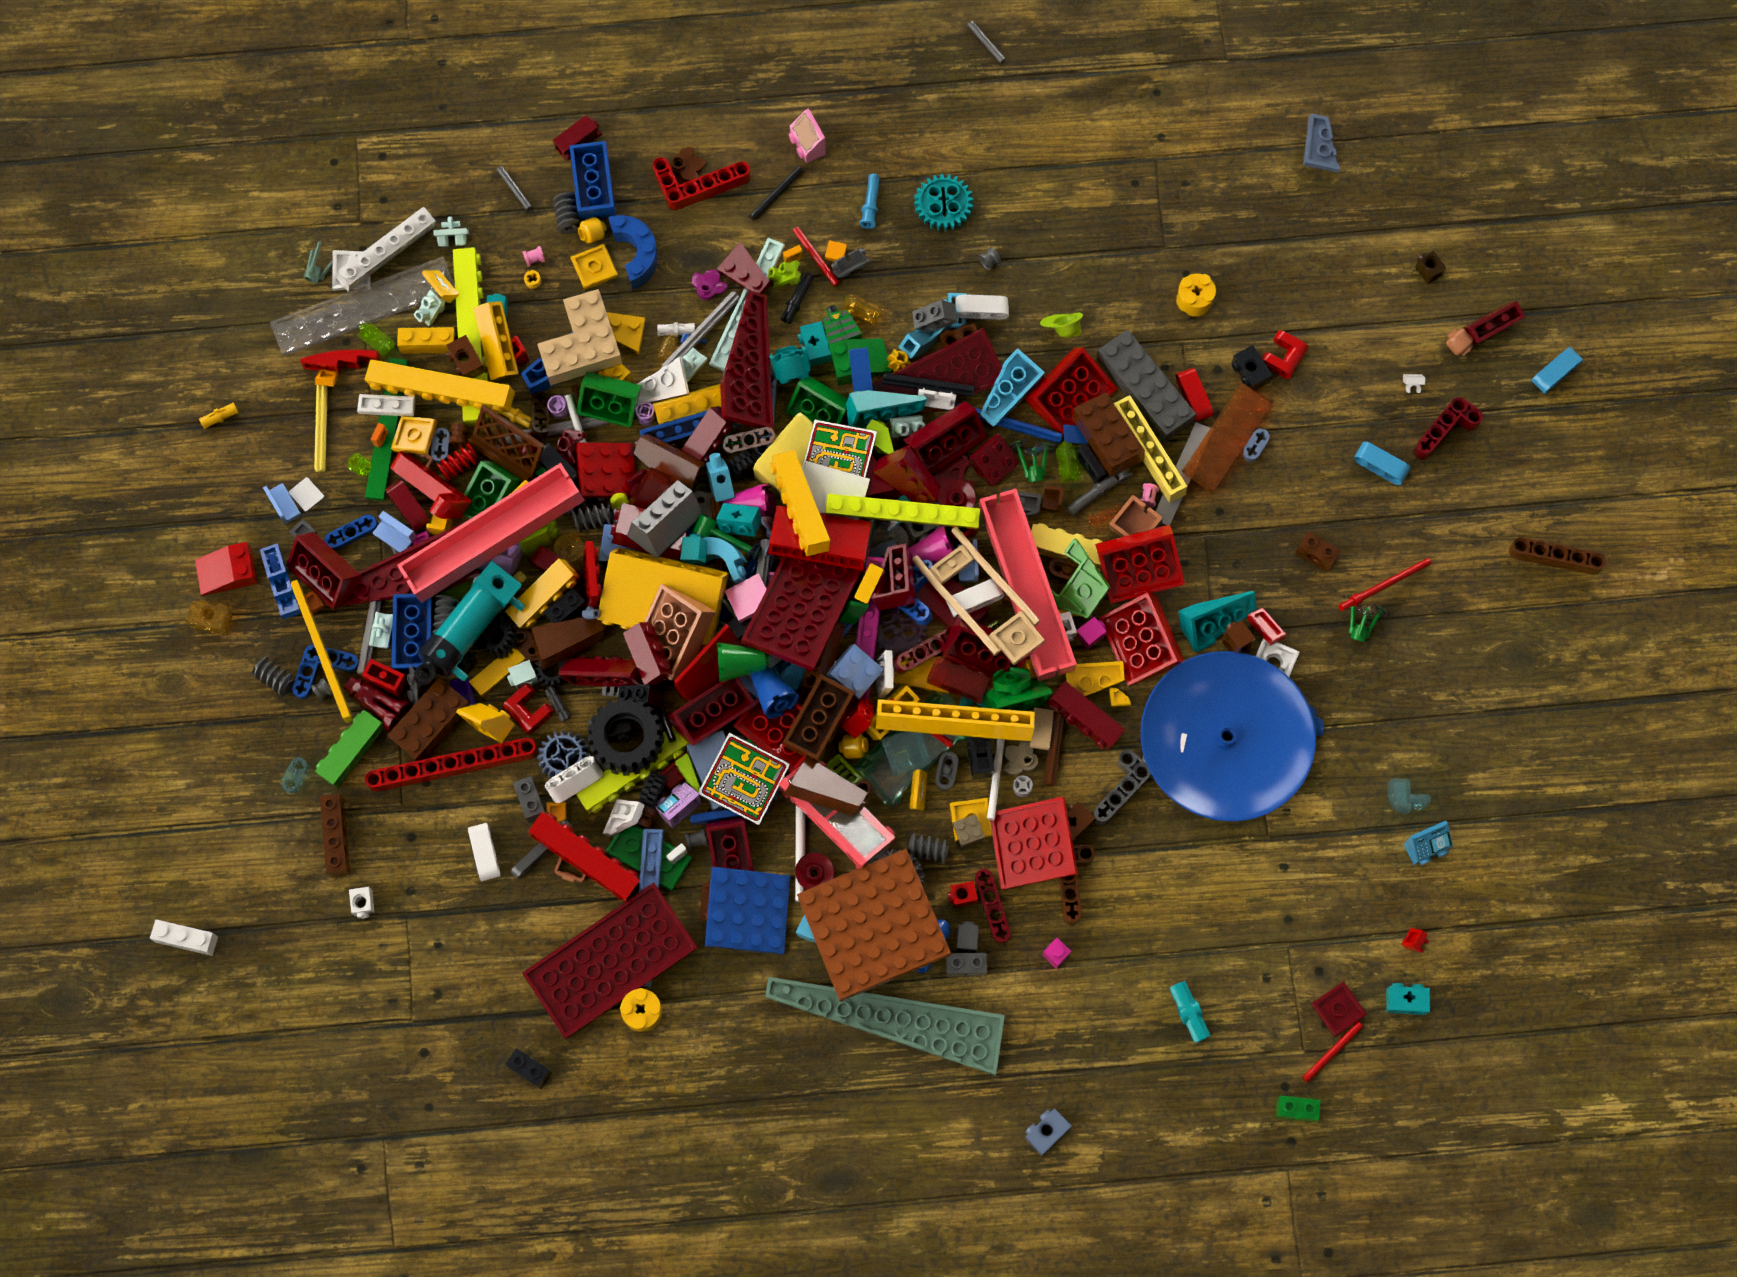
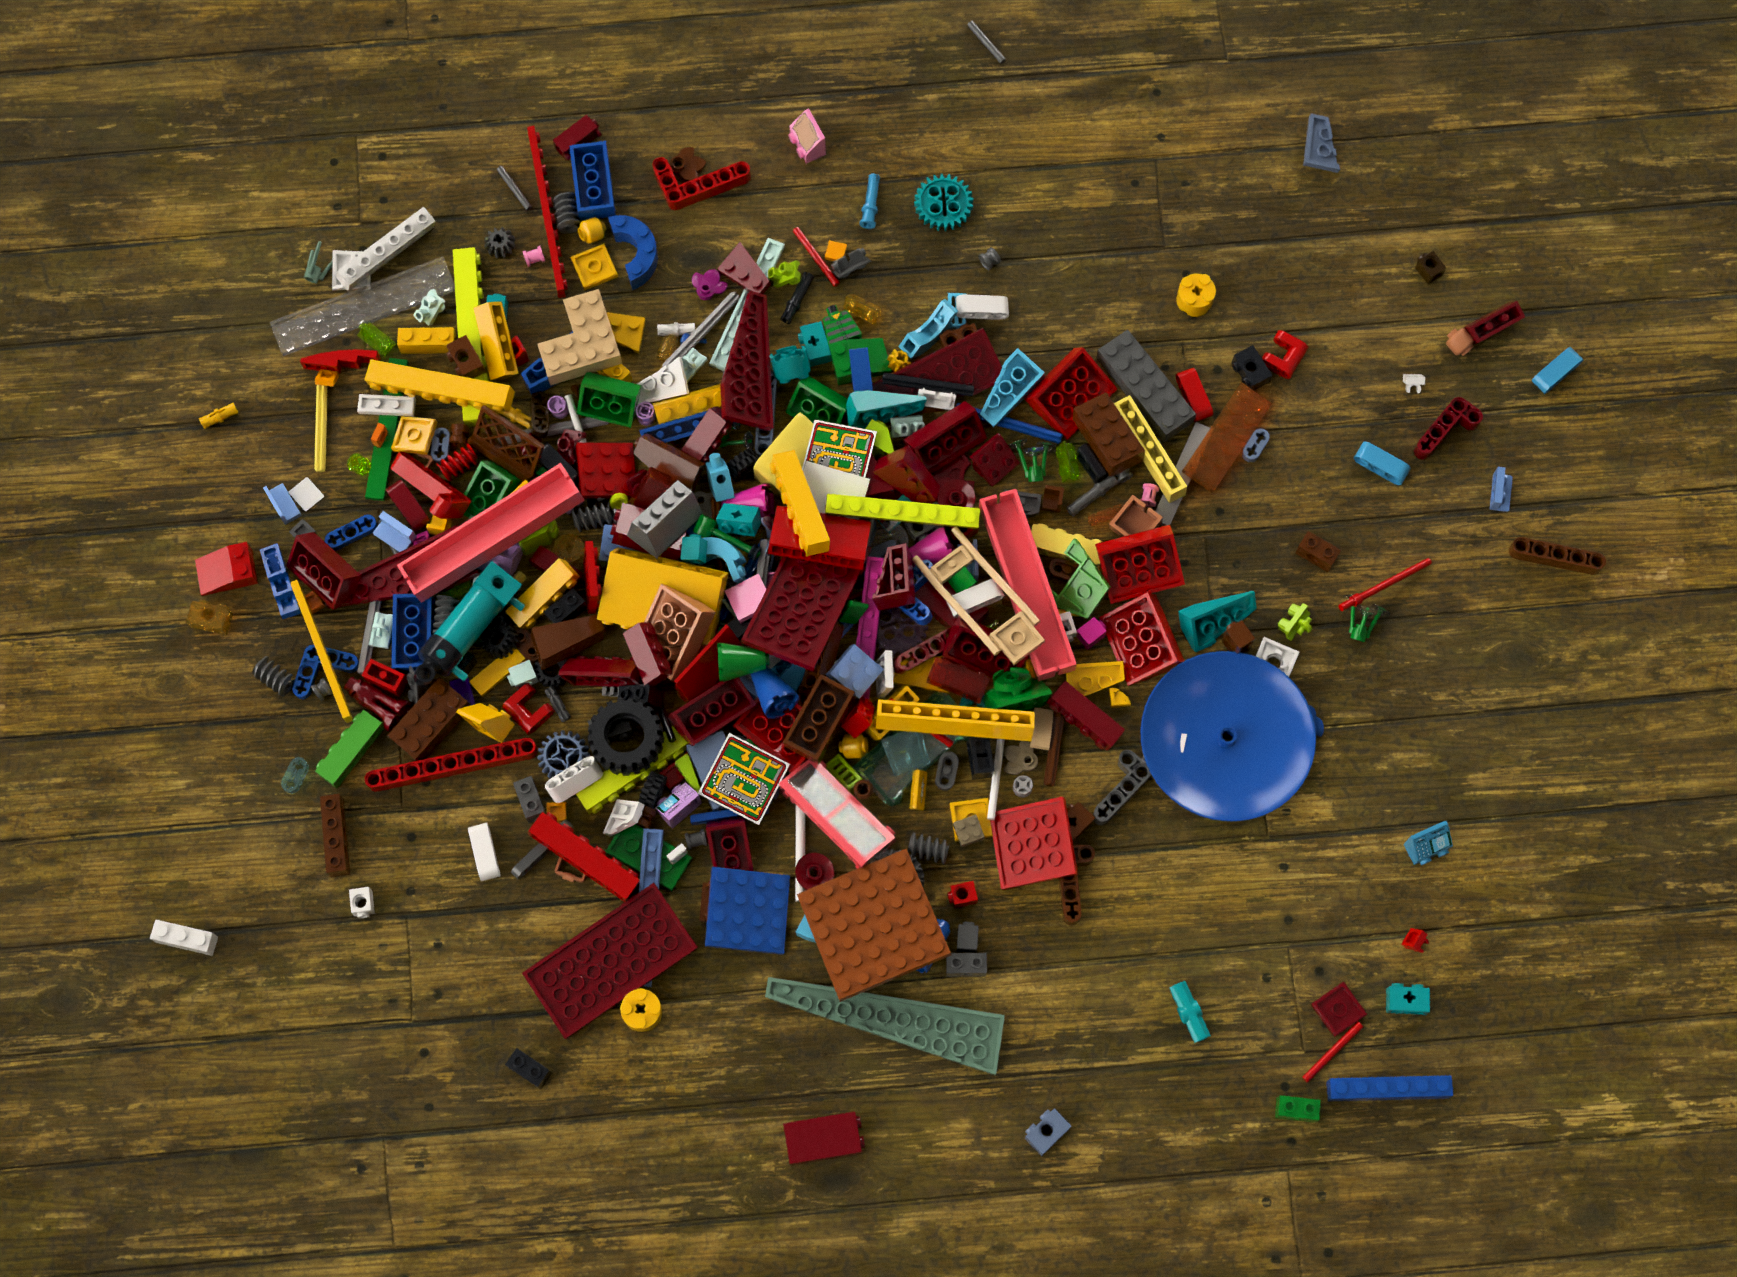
(441, 285): yellow slope -> none
(443, 235): light aqua hips -> none
(497, 236): none -> dark grey gear
(531, 274): yellow bush -> none
(549, 218): none -> red plate
(590, 613): sand blue arm -> none
(764, 441): reddish brown beam -> none
(788, 180): black bar -> none
(793, 254): light orange tile -> none
(823, 1138): none -> dark red brick
(825, 788): slope -> none
(868, 583): yellow slope -> none
(934, 316): dark grey brick -> none
(962, 580): none -> green slope
(991, 906): dark red beam -> none
(1056, 953): dark pink brick -> none
(1064, 324): lime piece -> none
(1073, 434): blue sticker -> none
(1266, 626): red tile -> none
(1299, 622): none -> lime hips
(1389, 1088): none -> blue brick
(1401, 798): clear light blue brick -> none
(1500, 490): none -> medium blue bracket

